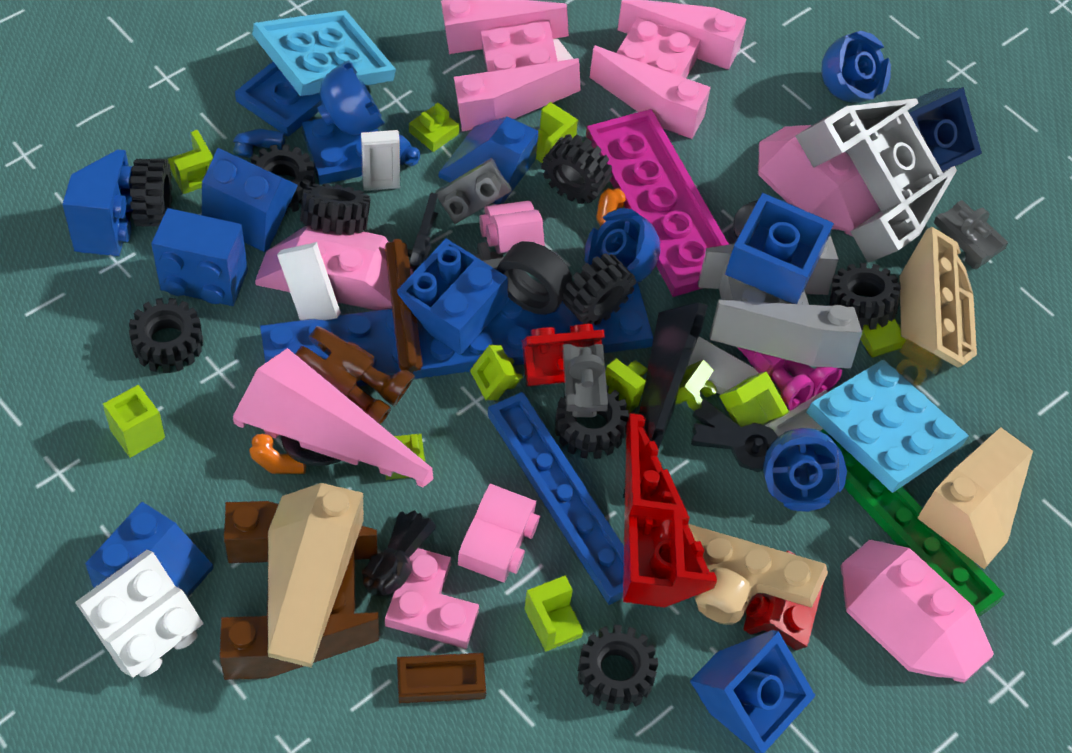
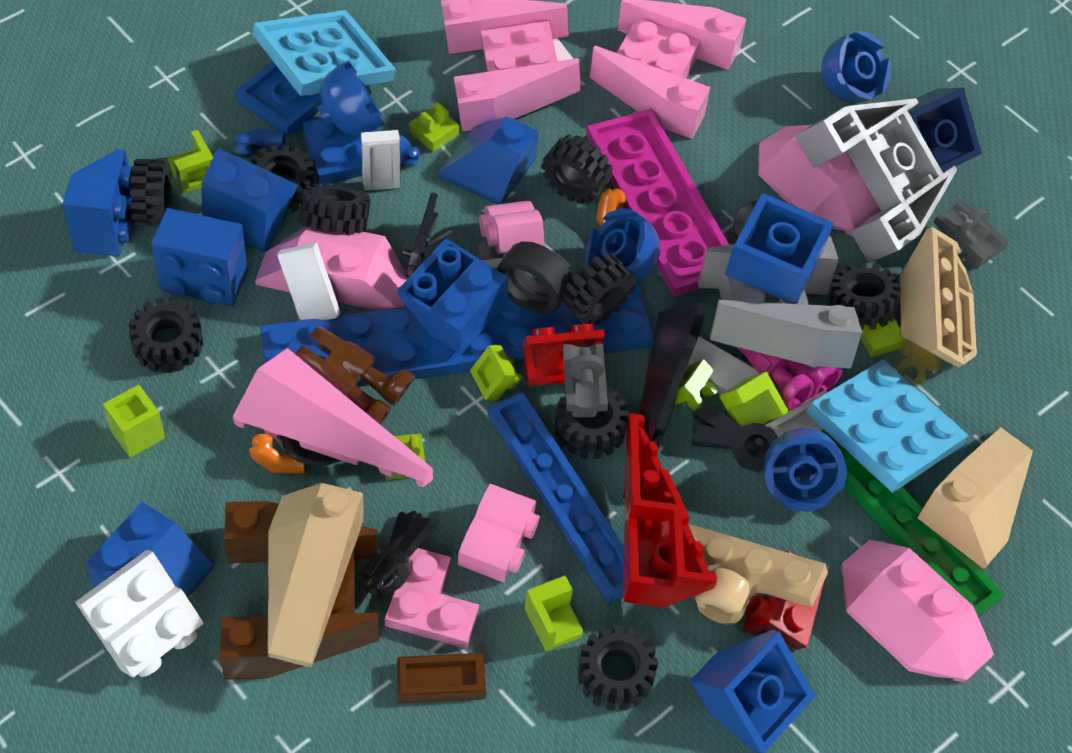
(404, 320): reddish brown axle -> none
(473, 191): dark grey hips -> none
(553, 125): lime panel -> none
(626, 381): lime tile -> none

